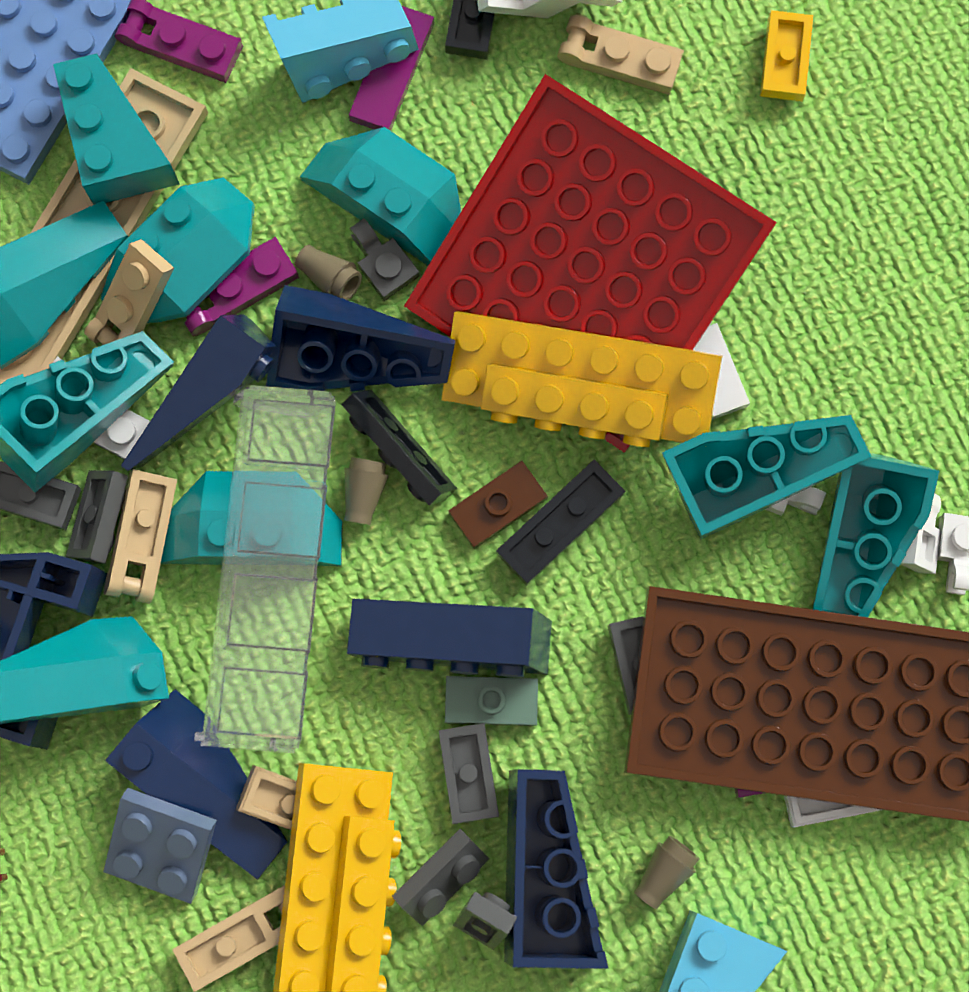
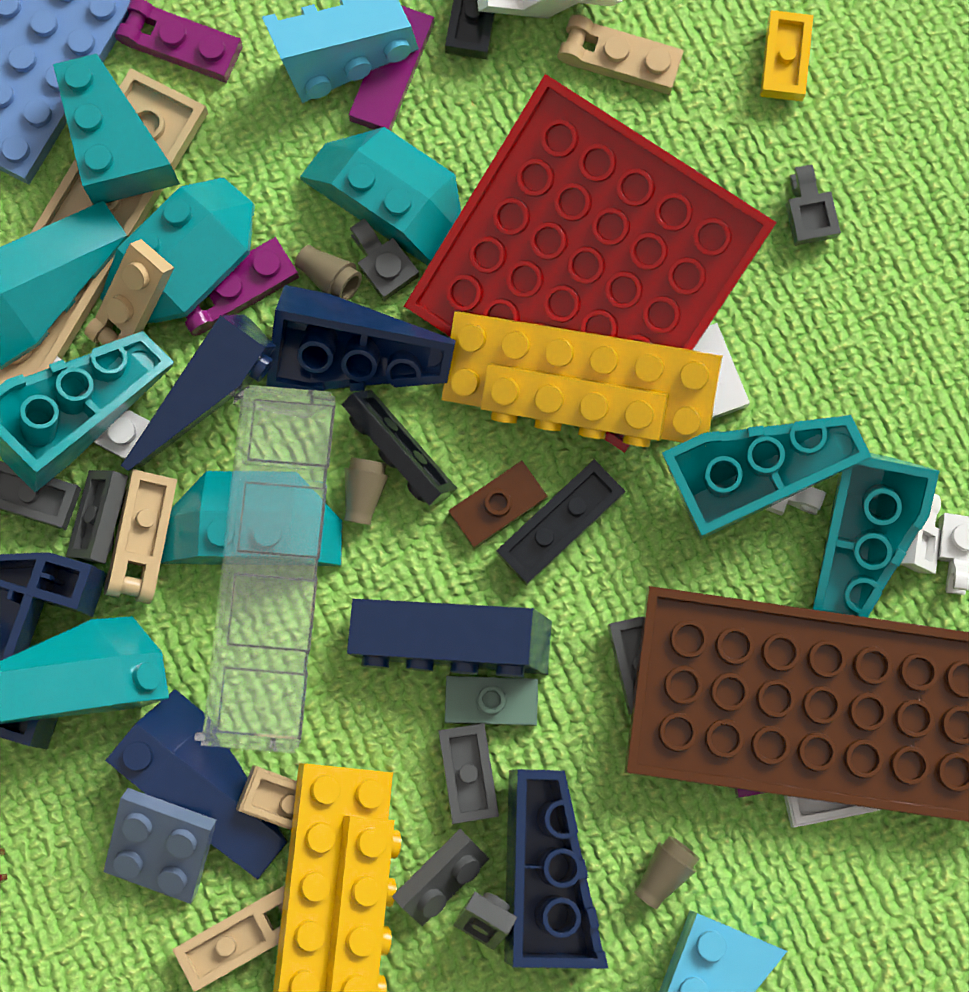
(810, 213): none -> dark grey plate

